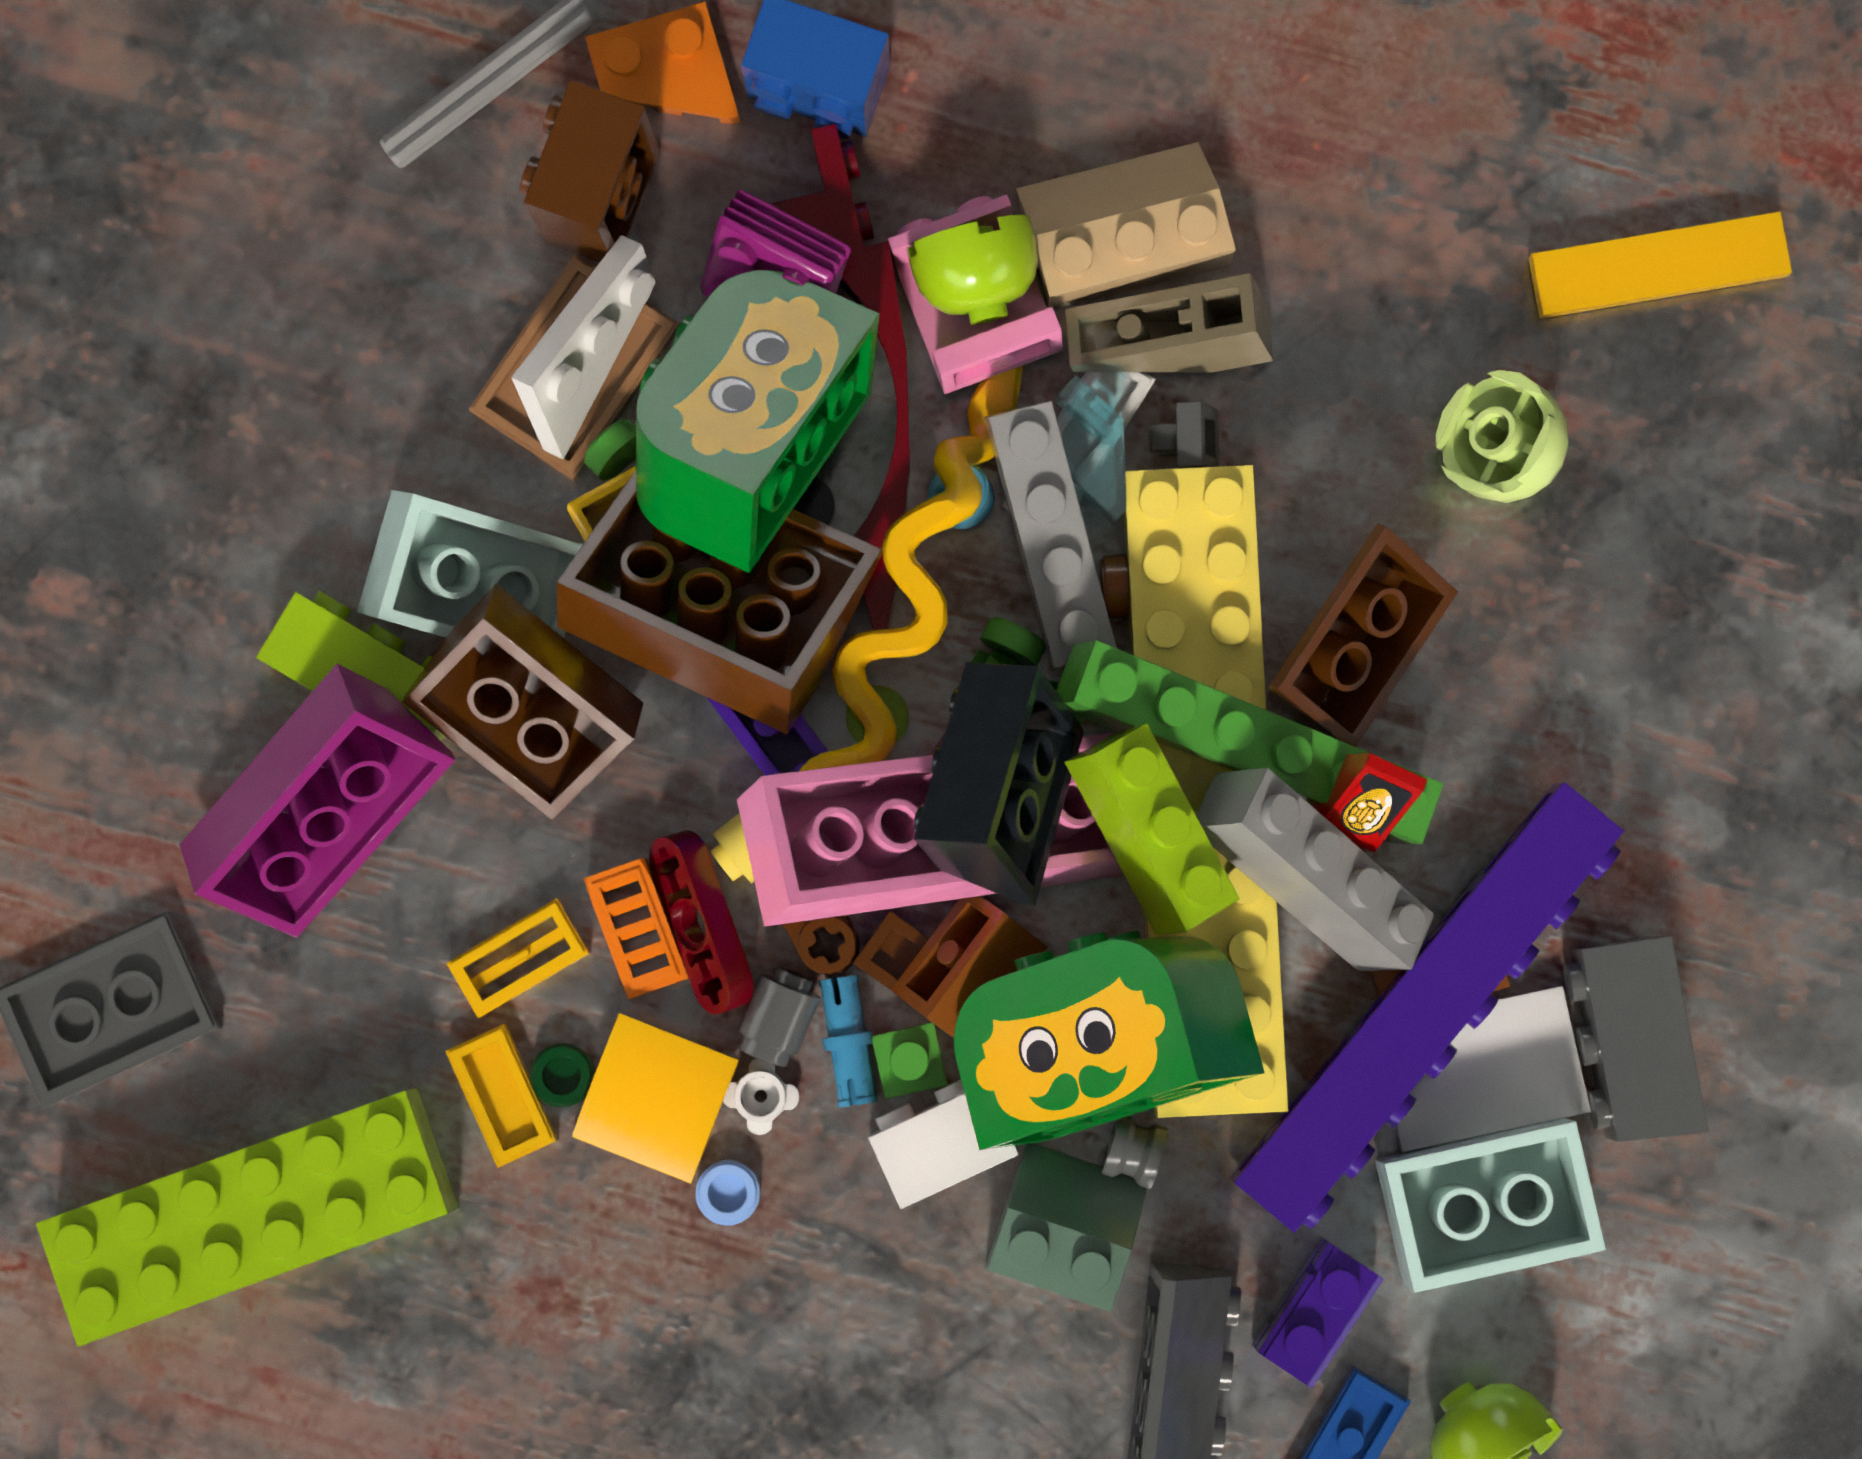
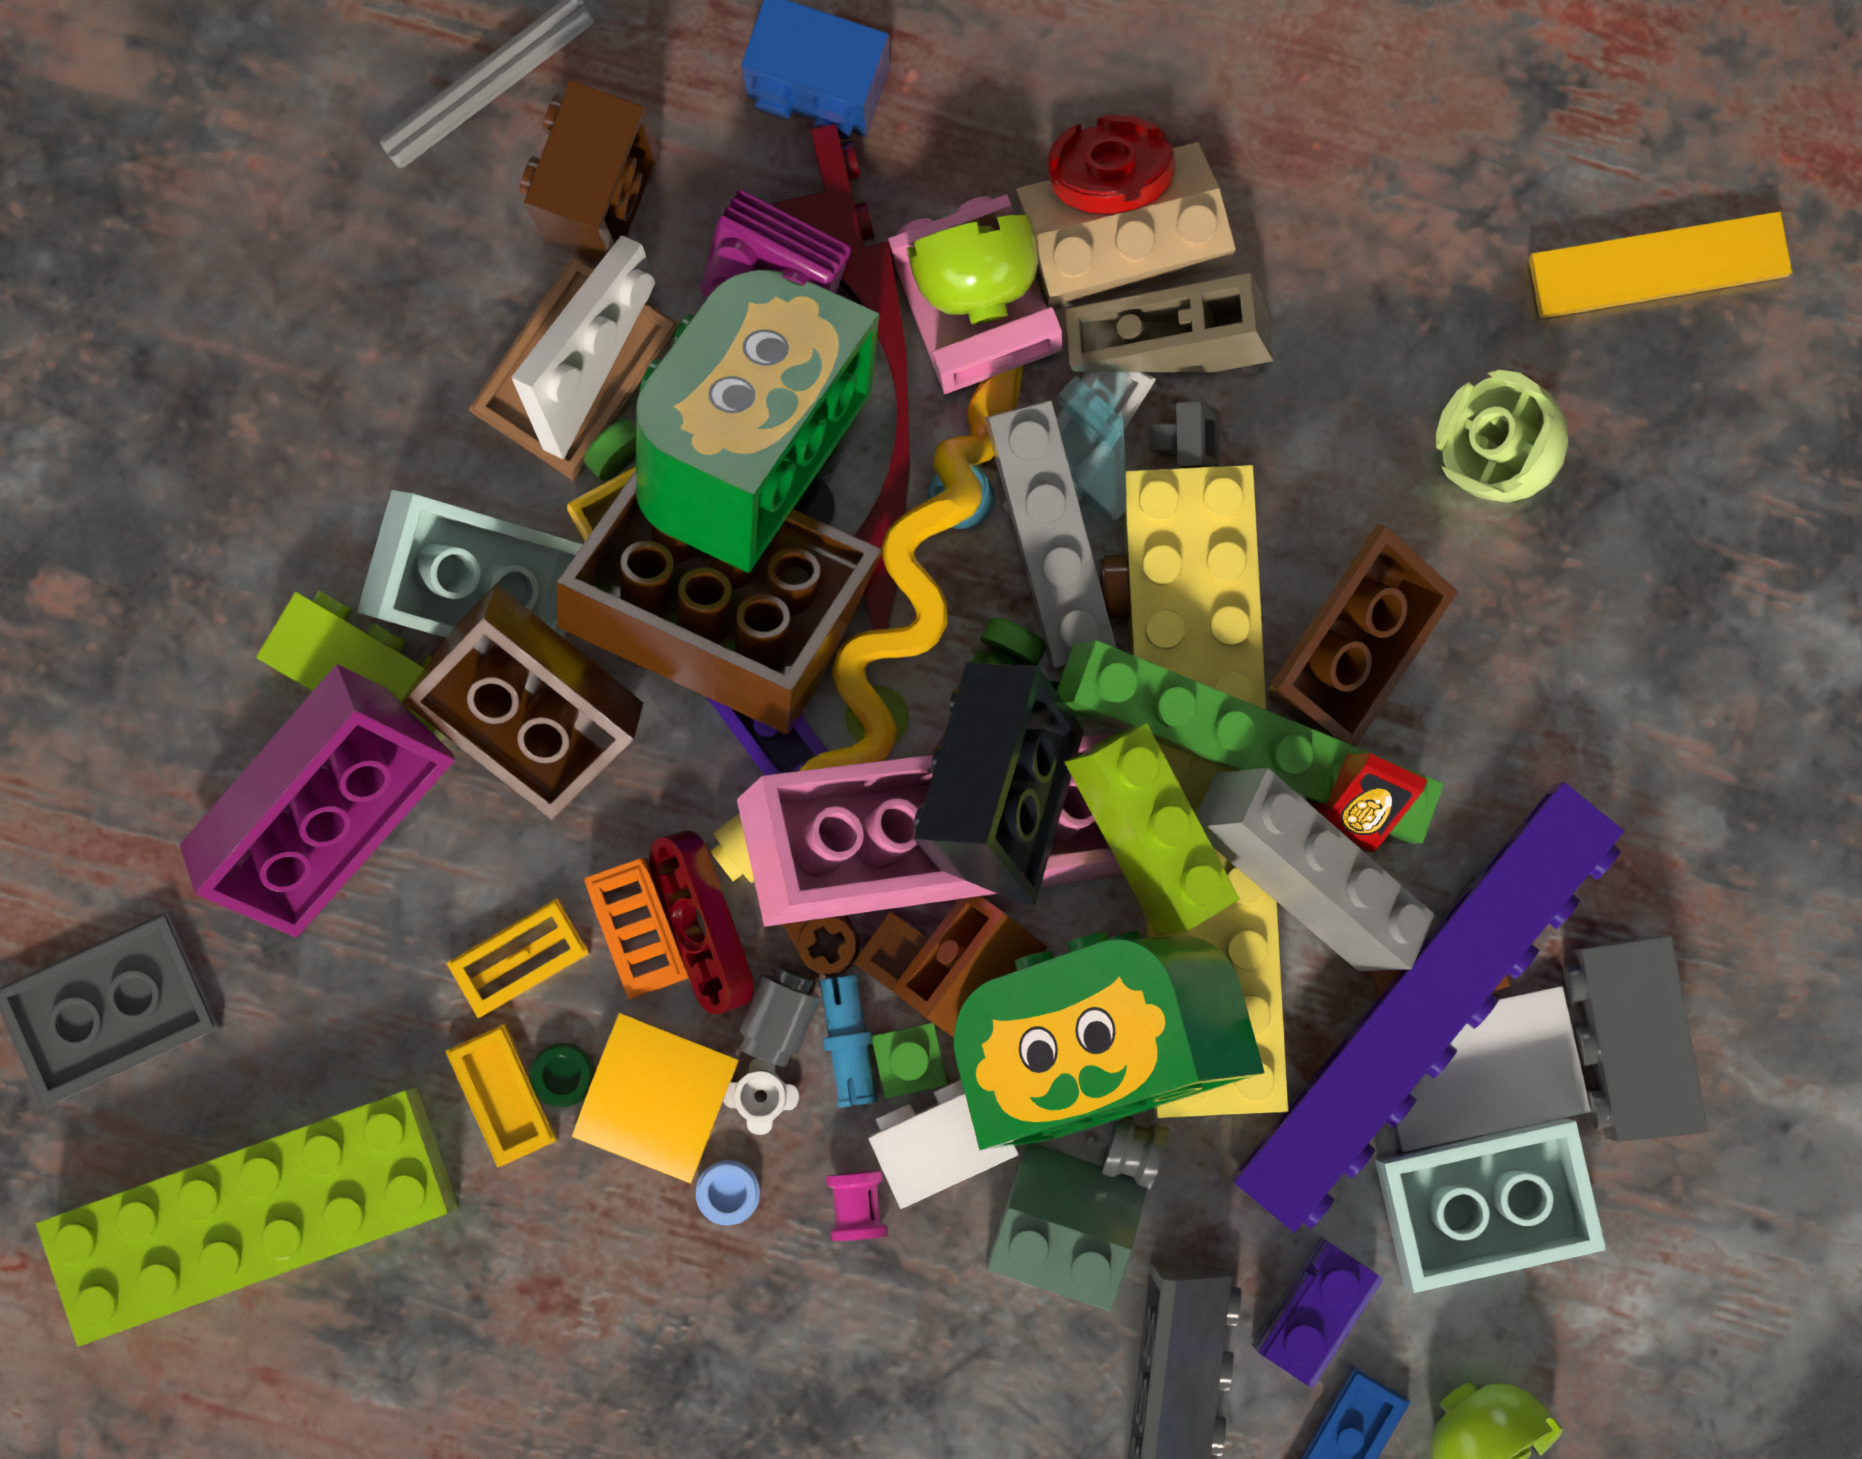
(666, 64): orange wing -> none
(856, 1206): none -> dark pink bush
(1111, 165): none -> red tile

